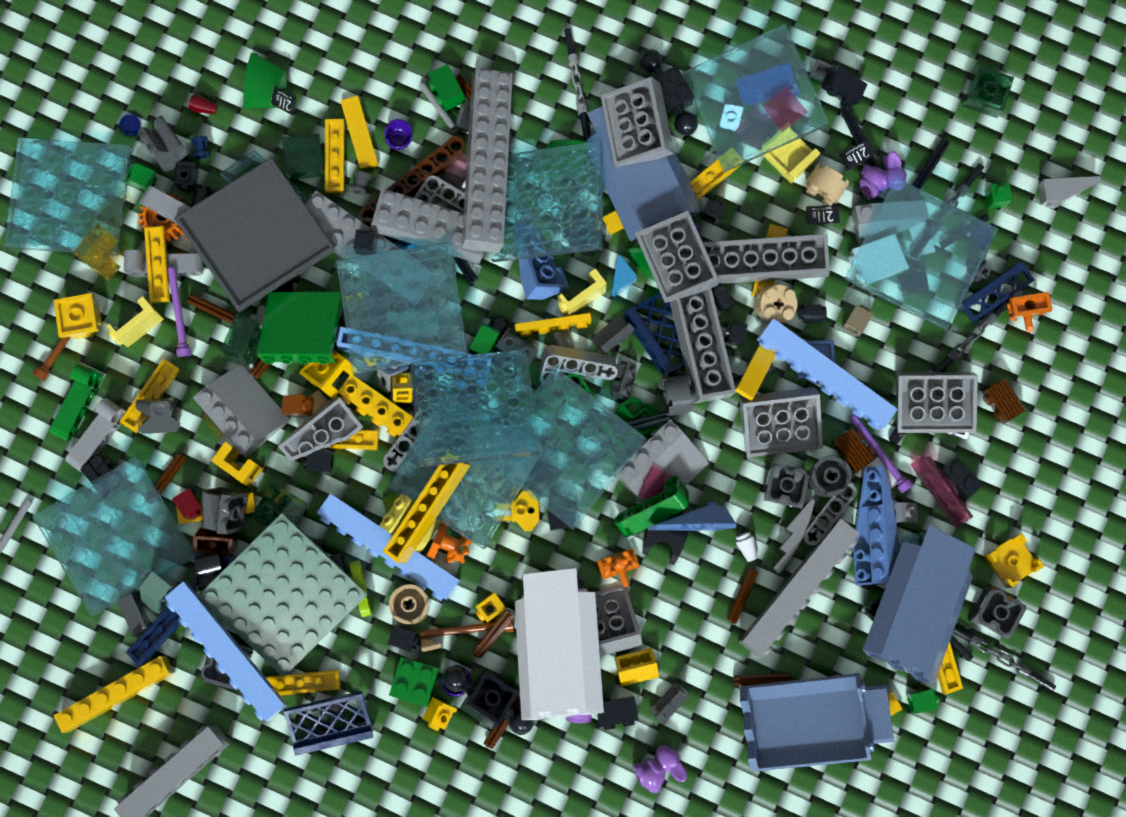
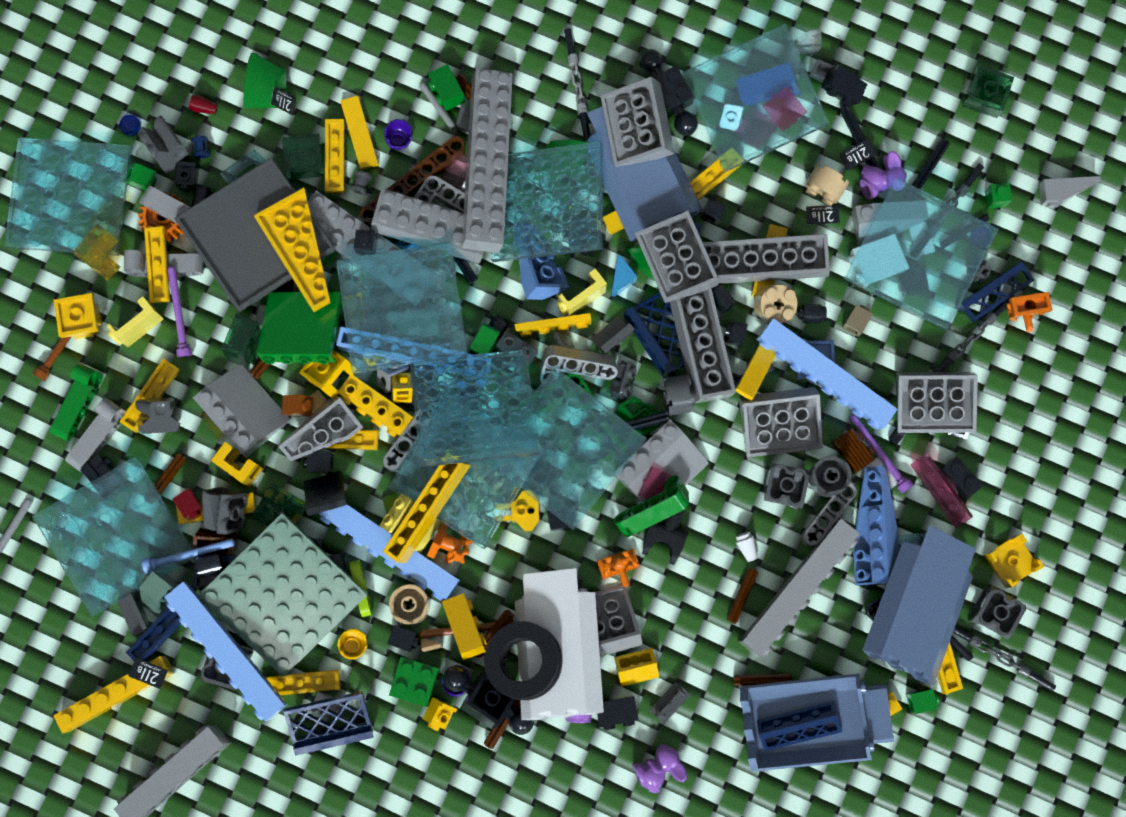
(148, 673): none -> black sticker
(151, 564): none -> light blue piece
(211, 308): reddish brown axle -> none
(294, 240): none -> yellow wing
(324, 493): none -> black tile
(352, 644): none -> yellow hair
(464, 626): none -> yellow brick
(494, 601): yellow brick -> none
(498, 648): none -> black tyre
(700, 519): medium blue wedge -> none
(792, 159): light yellow panel -> none
(796, 530): light grey slope -> none
(798, 722): none -> dark blue fence
(809, 42): none -> clear brick
(906, 512): light grey bracket -> none
(1003, 401): reddish brown brick -> none

